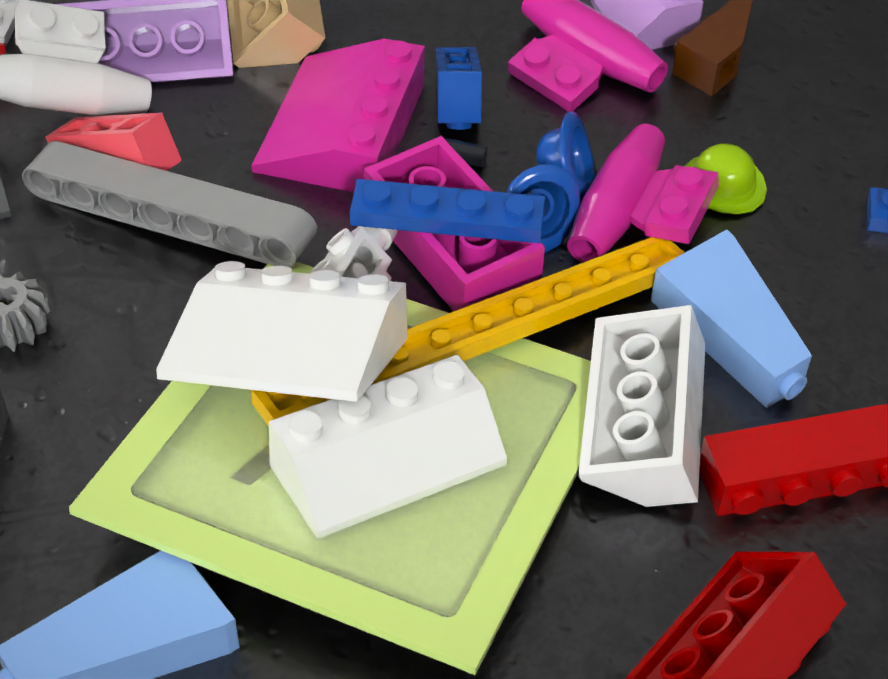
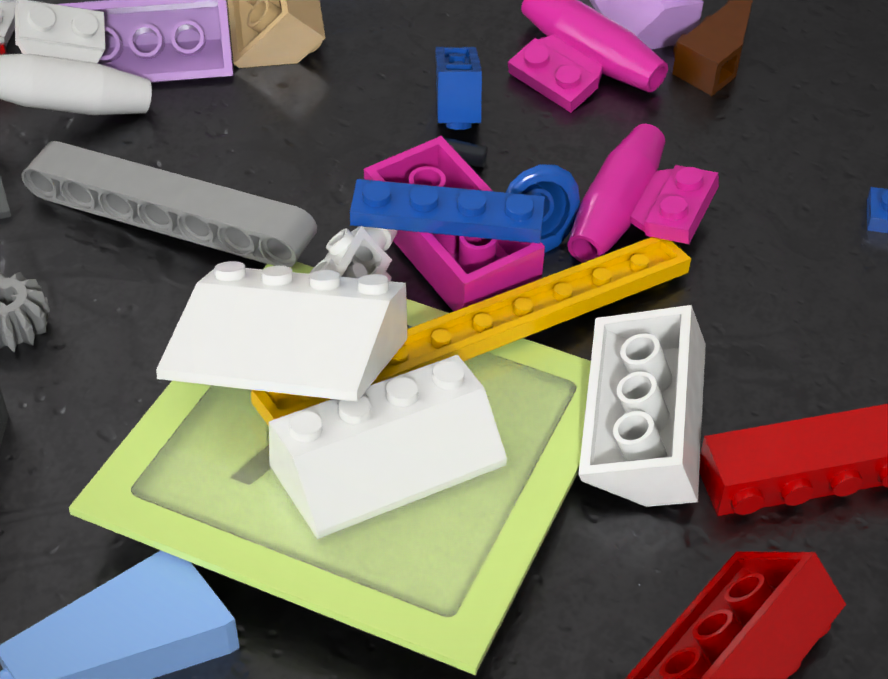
(129, 137): coral slope -> none
(344, 113): dark pink slope -> none
(569, 150): blue hat -> none
(736, 317): light blue slope -> none
(740, 181): lime hat -> none

